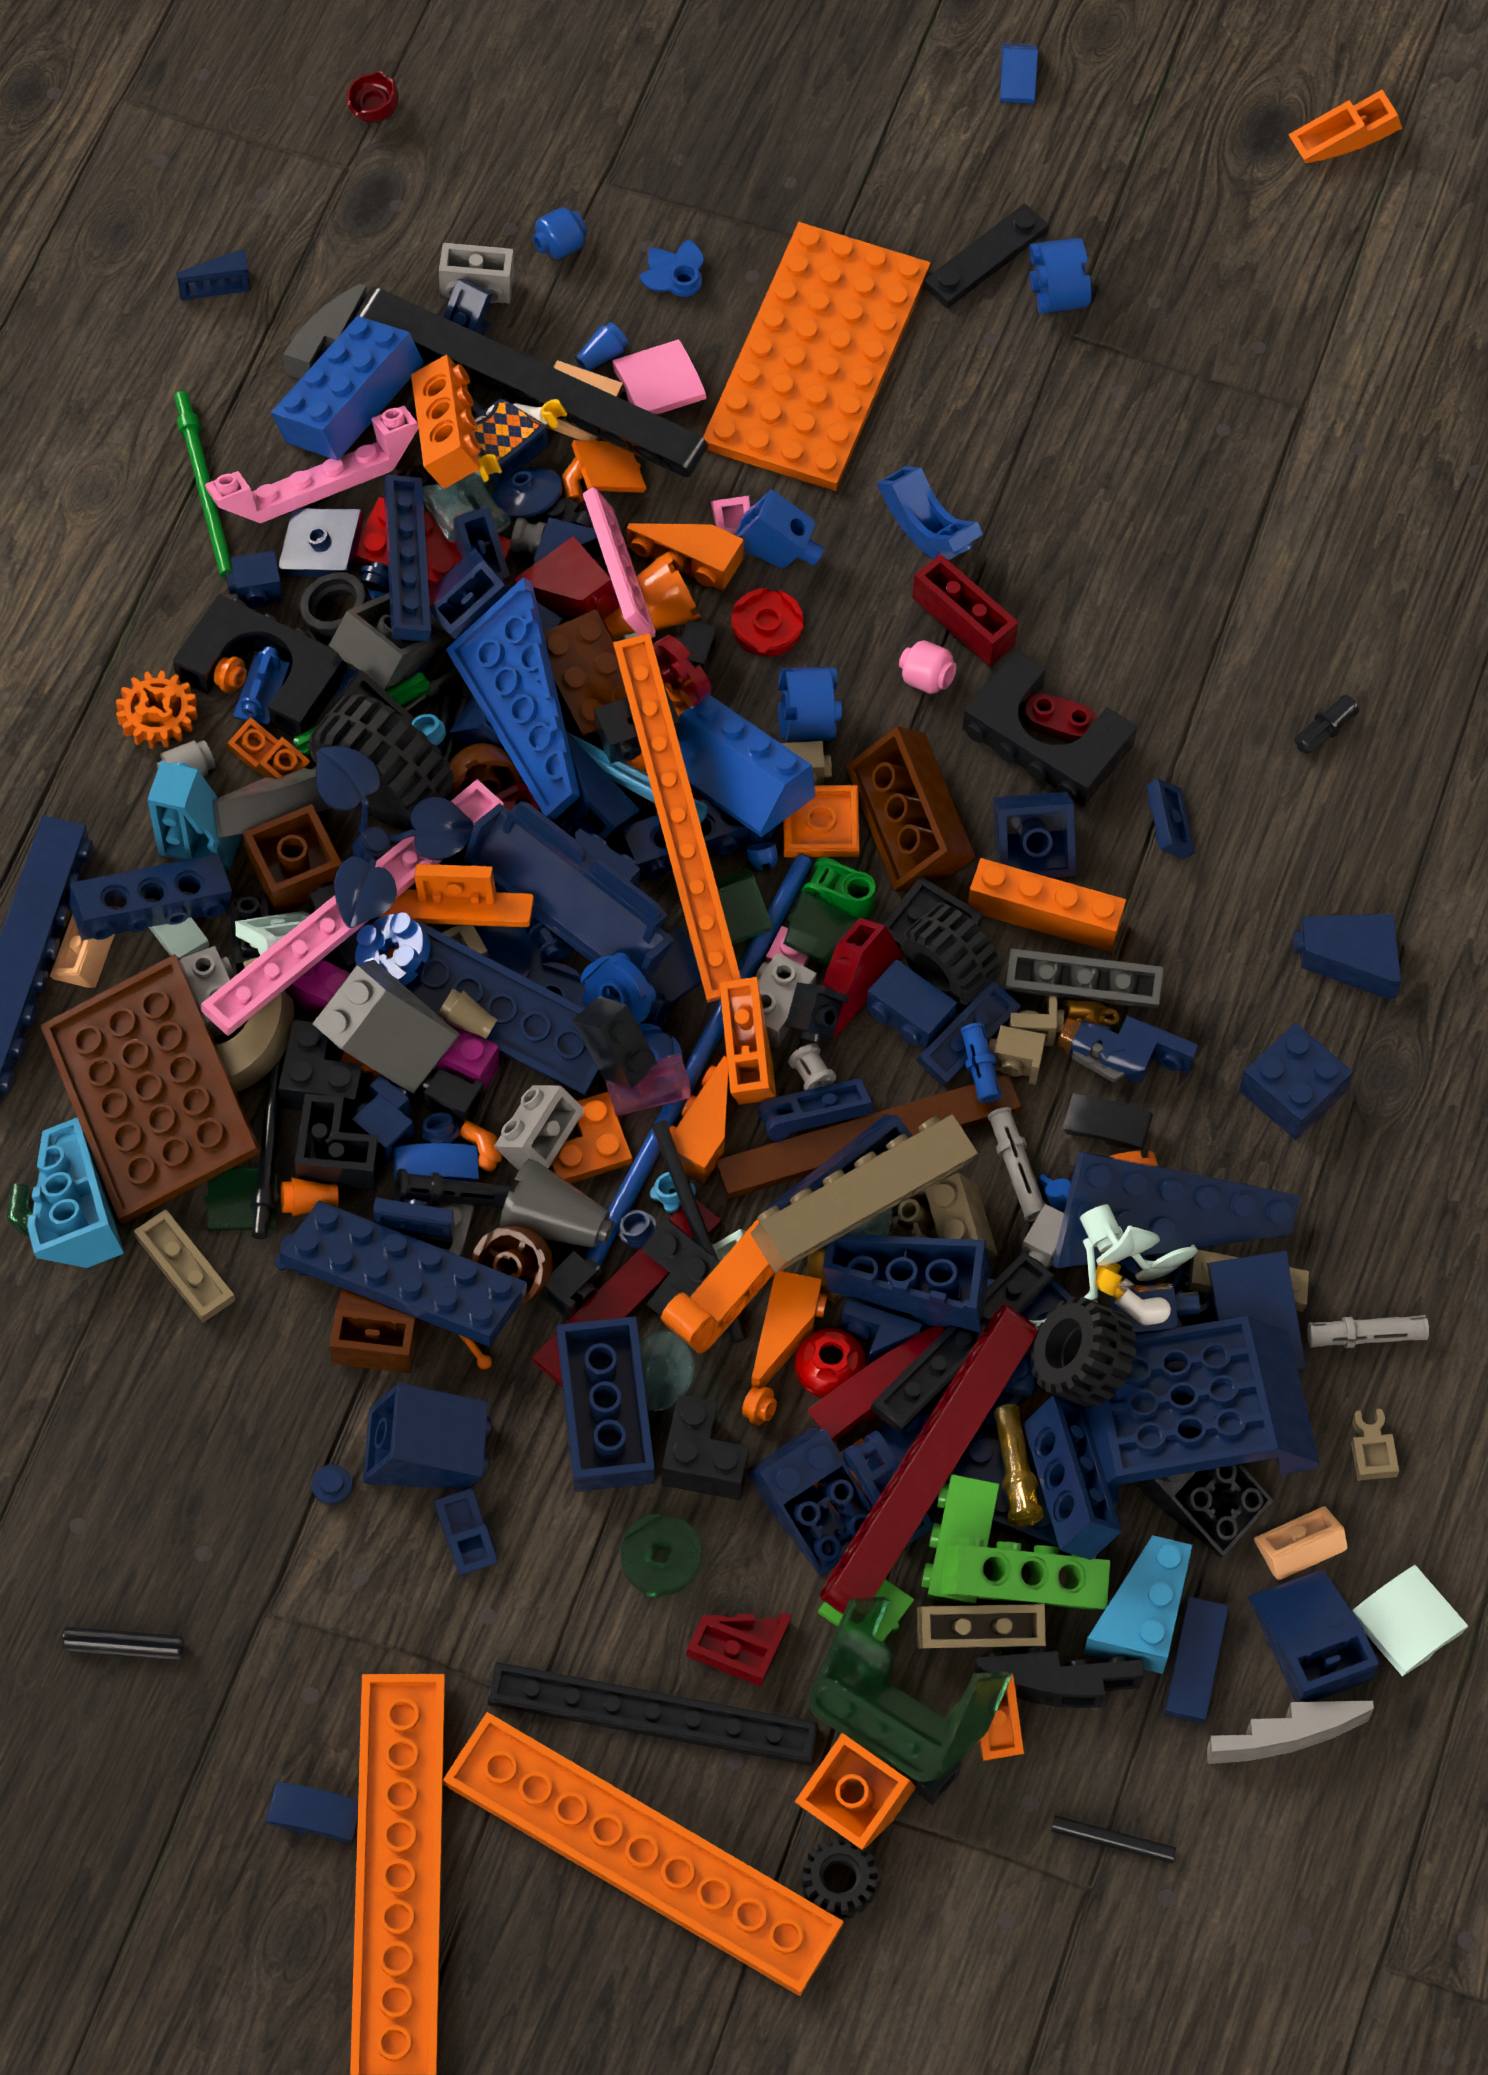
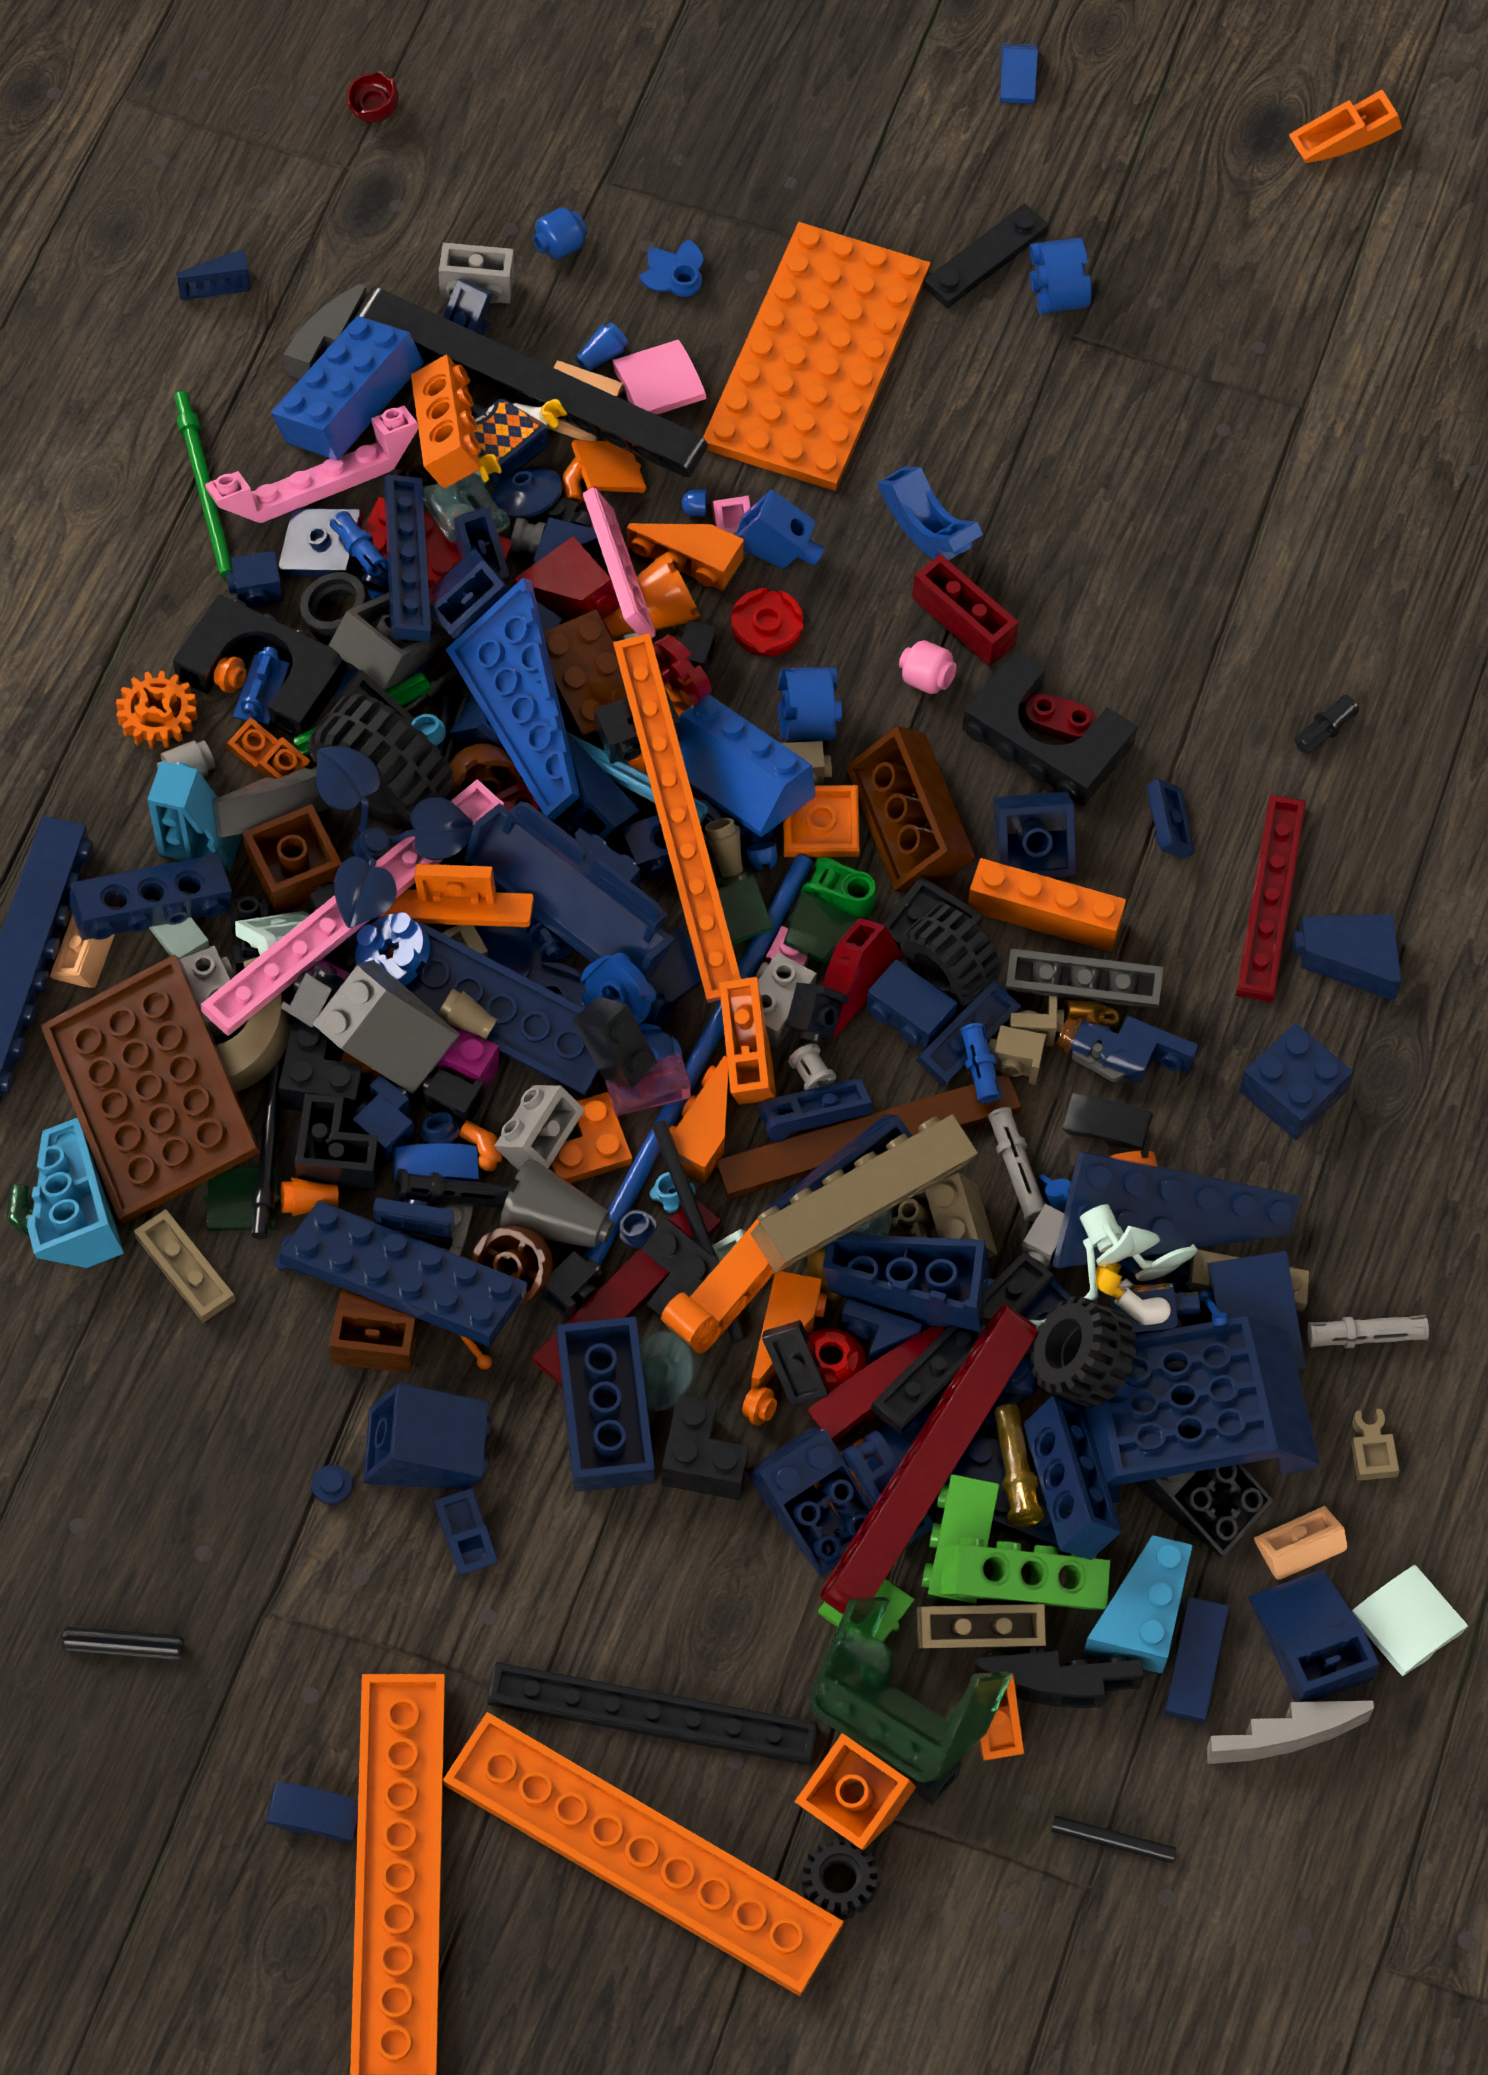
(313, 993): none -> brick
(359, 543): none -> blue pin
(657, 1577): clear green plate -> none
(695, 503): none -> blue hinge
(725, 845): none -> dark tan cone
(739, 1644): dark red wing -> none
(795, 1362): none -> black plate
(1218, 1318): none -> blue hinge
(1271, 898): none -> dark red tile

